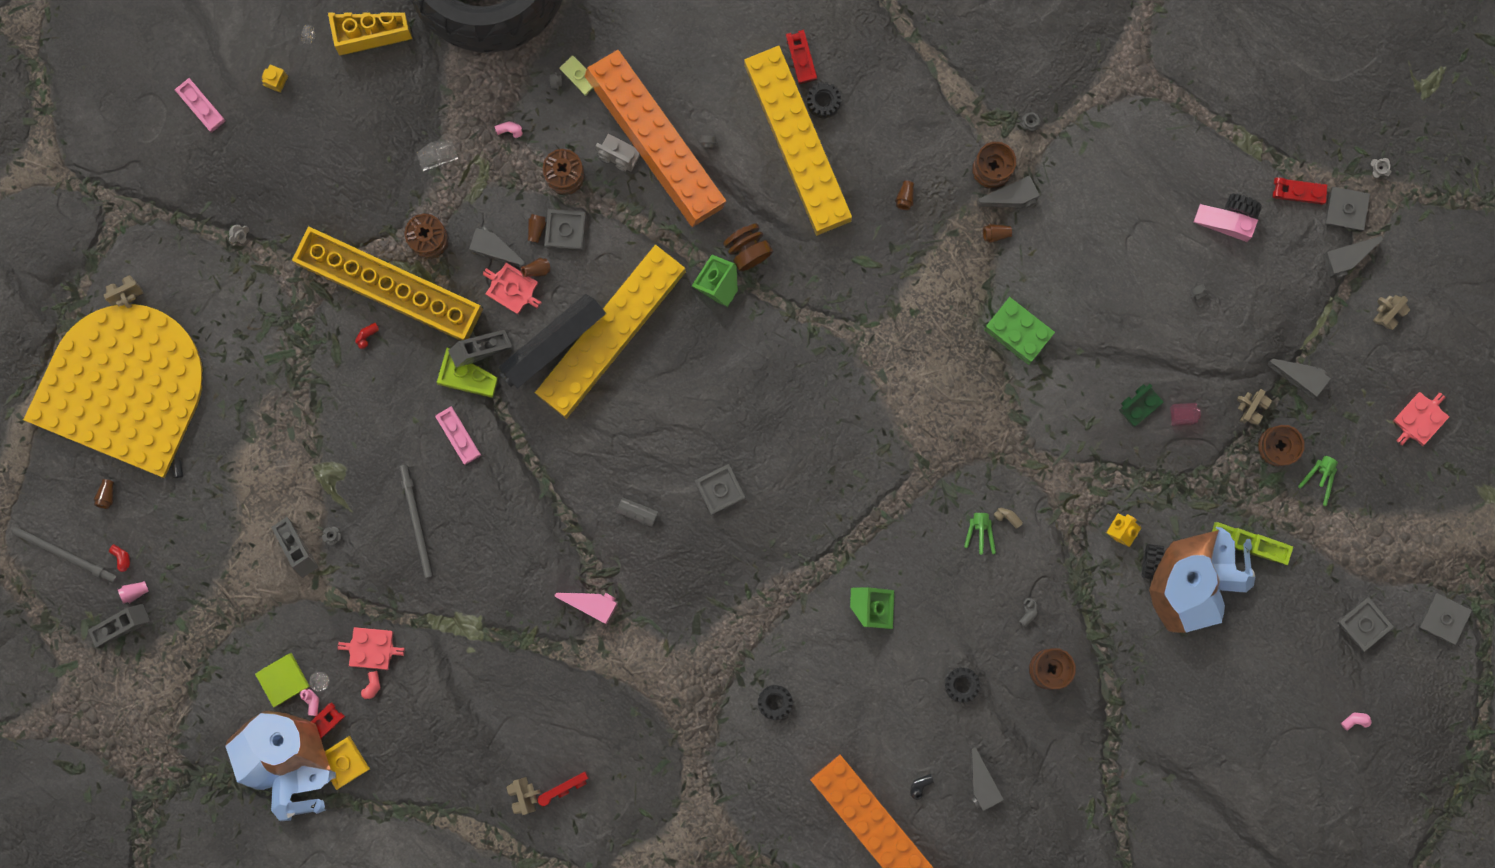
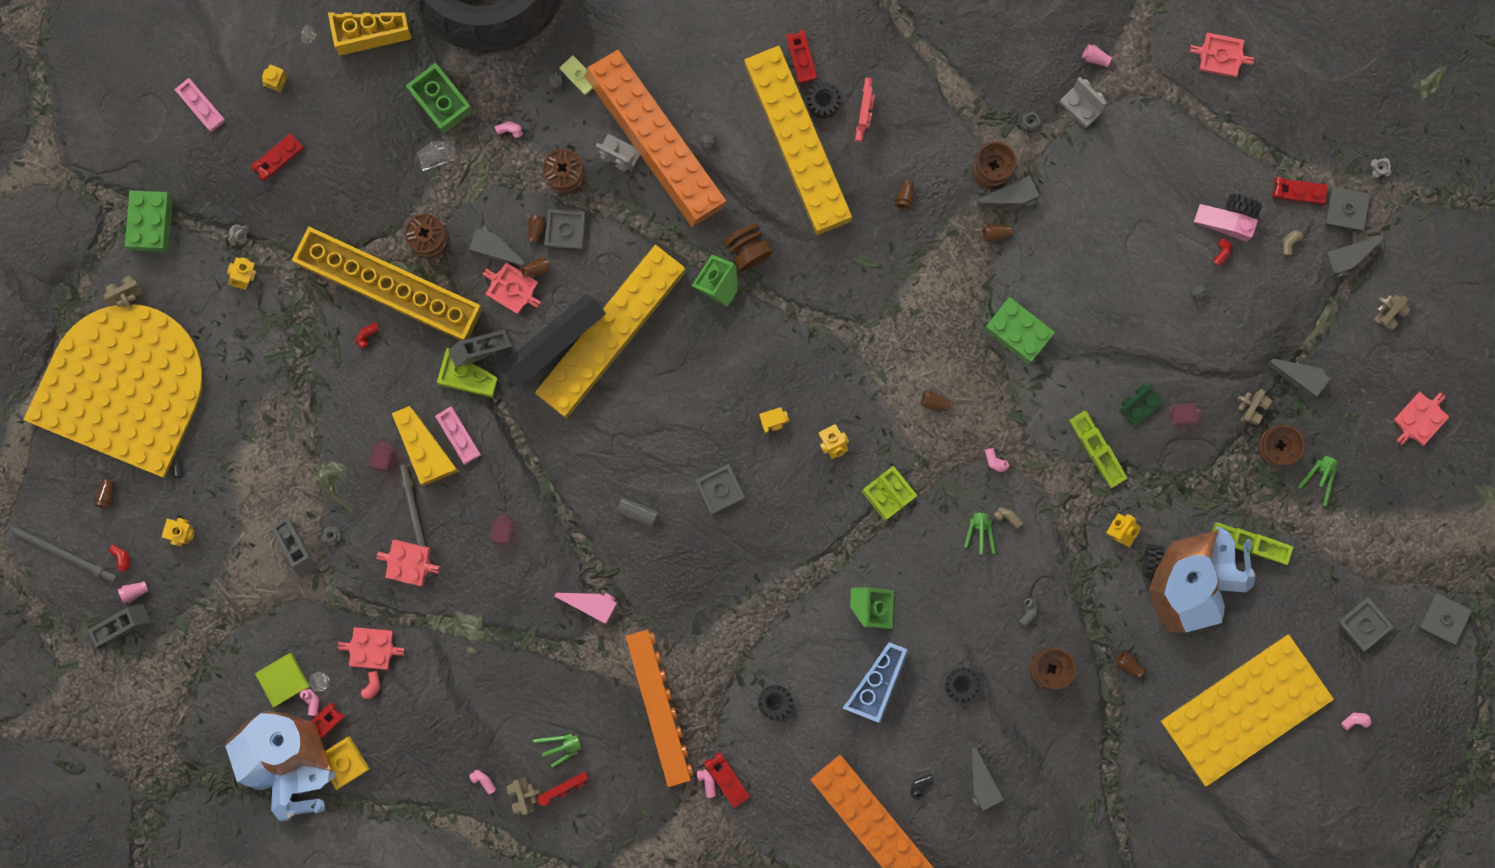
(149, 221): none -> bright green brick
(172, 530): none -> yellow brick
(241, 273): none -> yellow brick
(277, 157): none -> red plate
(382, 456): none -> clear pink brick
(408, 562): none -> coral plate
(424, 451): none -> yellow wedge
(439, 98): none -> bright green brick
(484, 780): none -> bright pink arm
(502, 530): none -> clear pink brick
(570, 745): none -> bright green plant
(658, 708): none -> orange brick
(709, 782): none -> bright pink arm
(727, 780): none -> red plate
(773, 419): none -> yellow brick
(833, 442): none -> yellow brick
(867, 104): none -> coral plate
(878, 684): none -> light blue wedge
(889, 493): none -> lime slope
(934, 401): none -> reddish brown cone
(995, 463): none -> bright pink arm
(1084, 102): none -> light grey bracket
(1095, 55): none -> bright pink cone
(1098, 449): none -> lime slope
(1129, 664): none -> reddish brown cone
(1221, 55): none -> coral plate
(1224, 253): none -> red arm
(1246, 710): none -> yellow plate
(1288, 242): none -> dark tan arm

